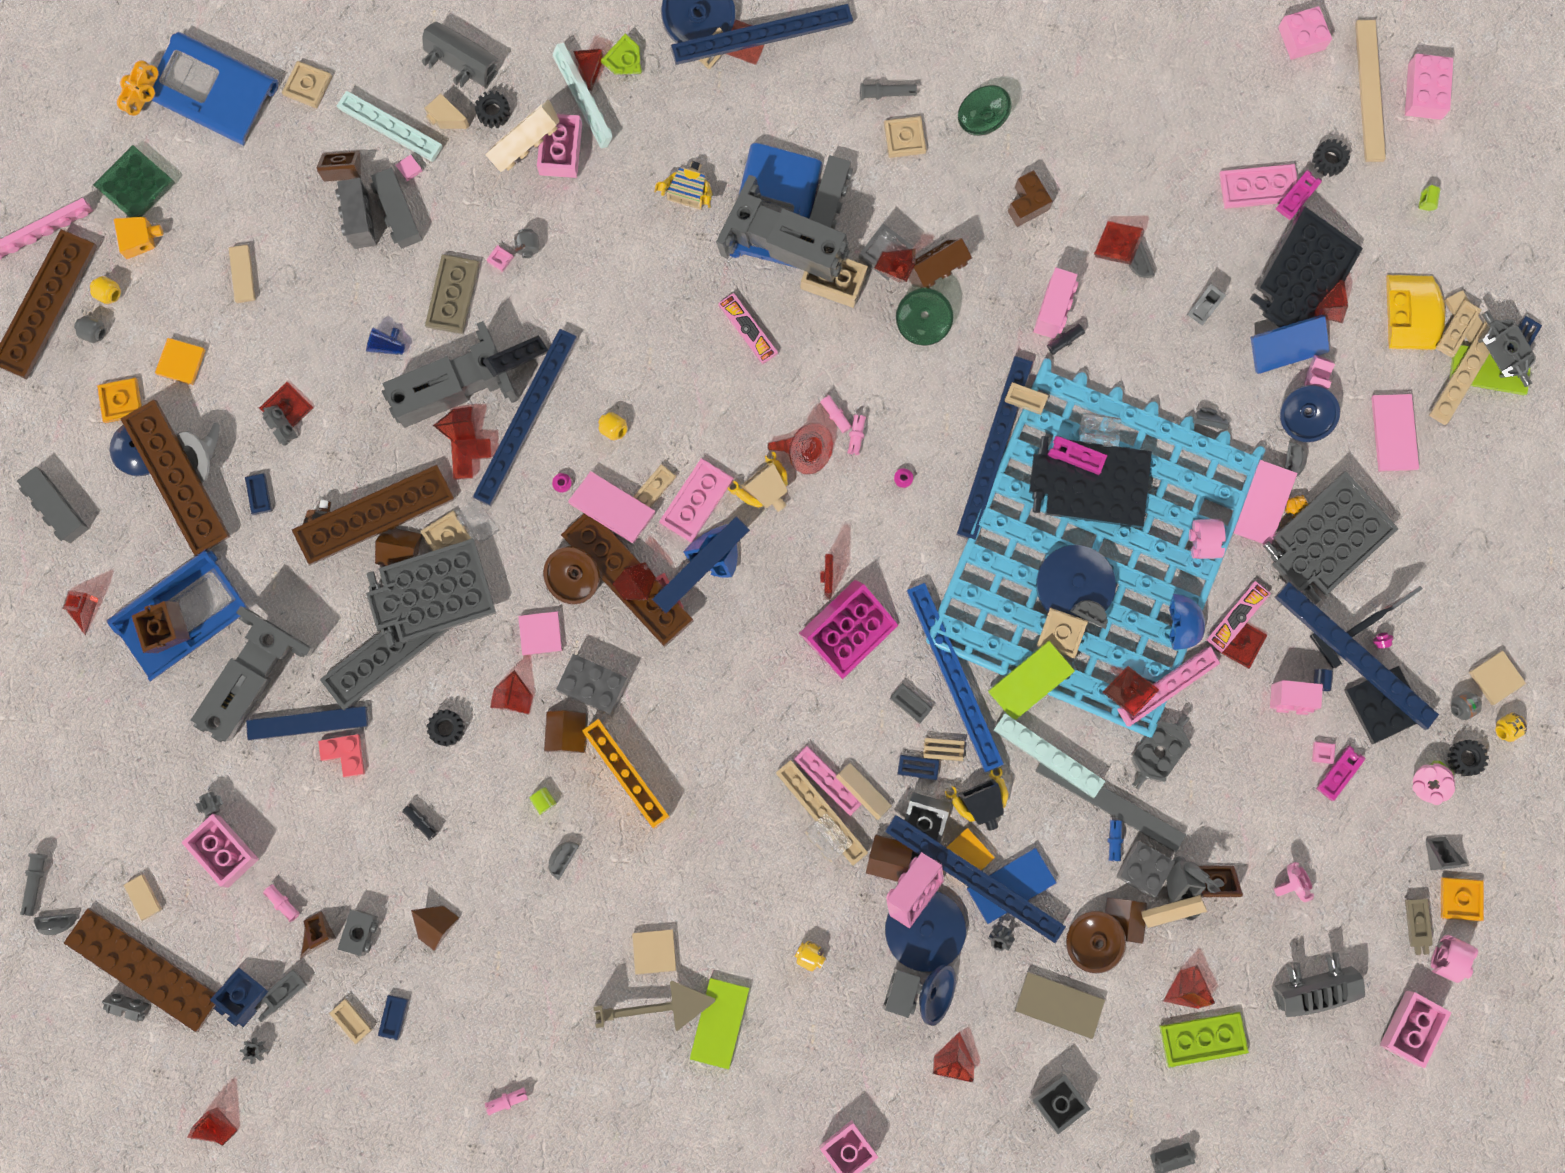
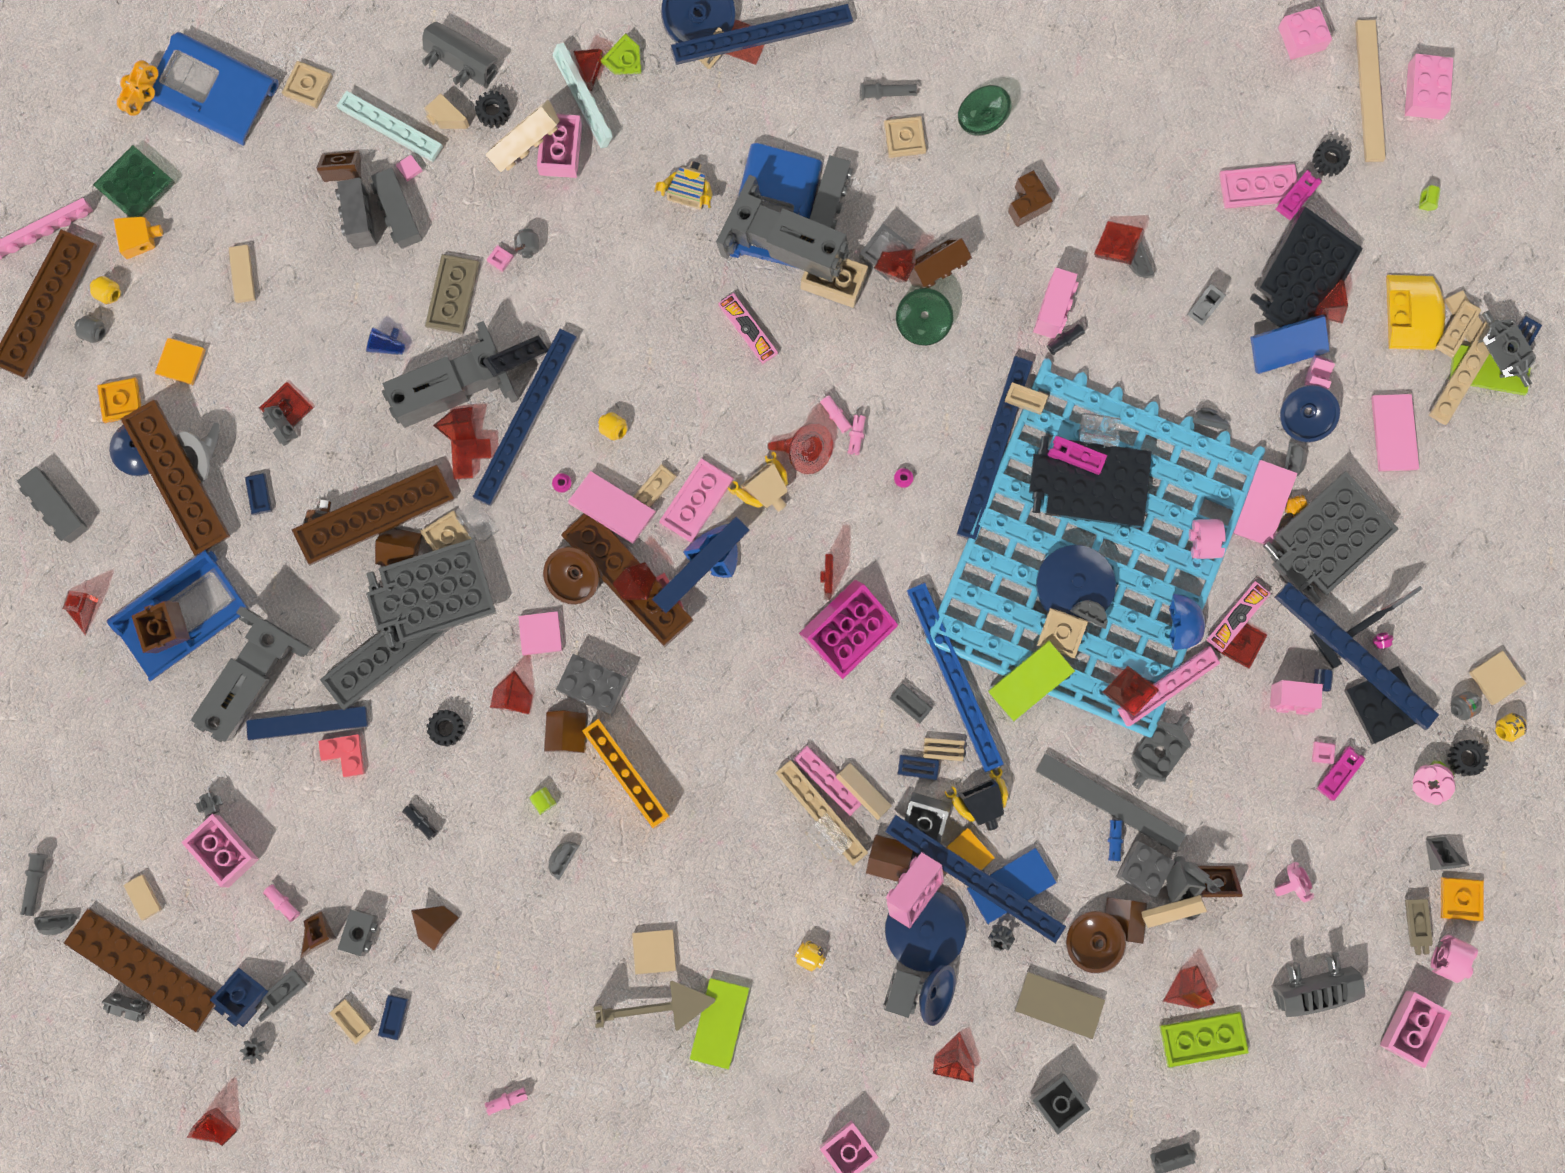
(1049, 755): light aqua plate -> none

